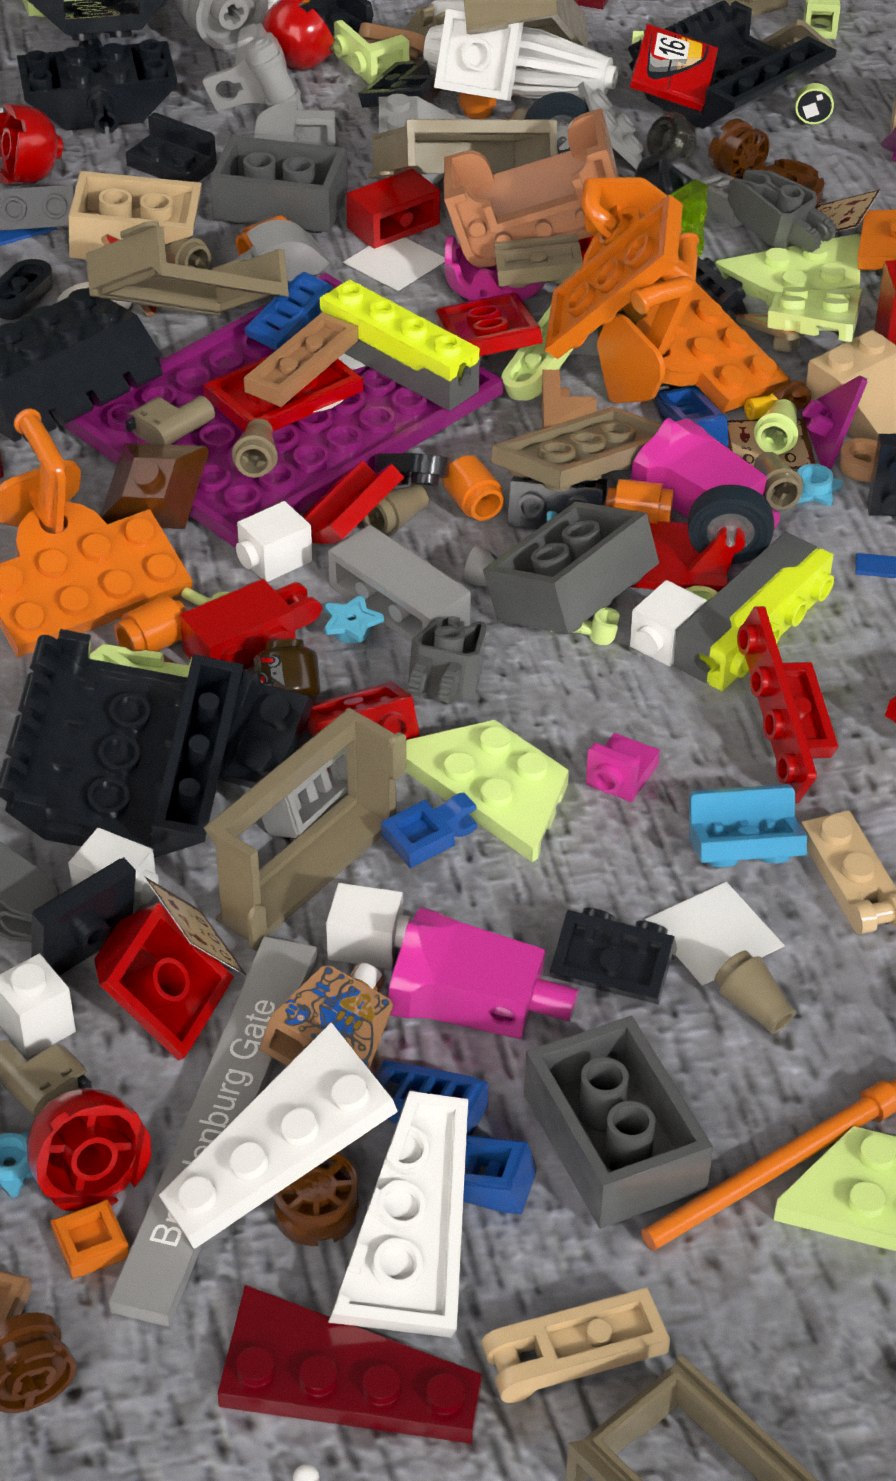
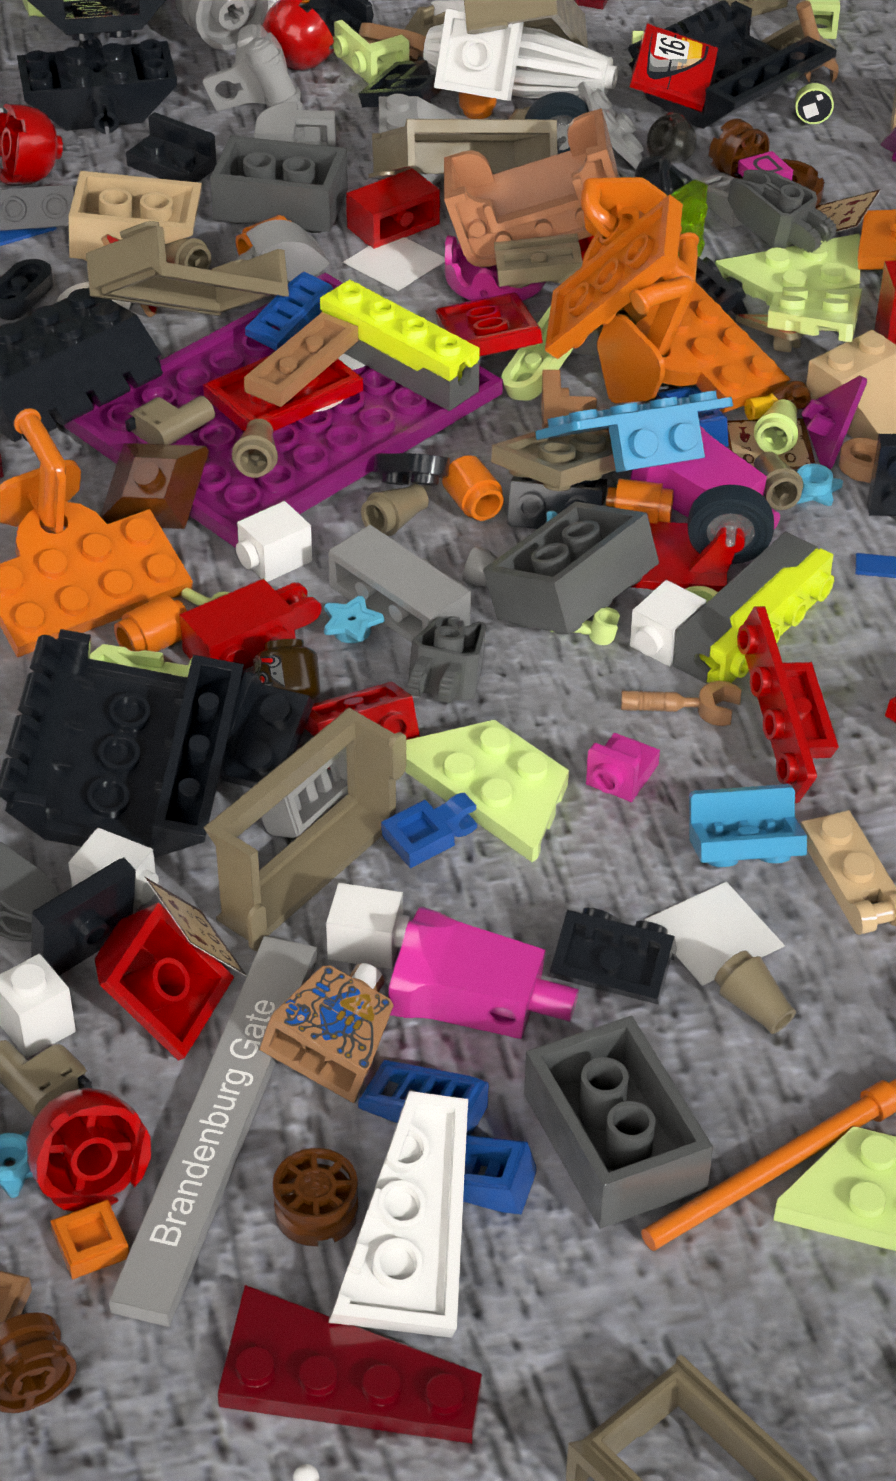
(286, 1131): white wing -> none
(349, 501): red slope -> none
(575, 1343): tan plate -> none
(647, 432): none -> bracket
(672, 701): none -> medium nougat piece
(765, 161): none -> dark pink tile
(810, 29): none -> medium nougat piece

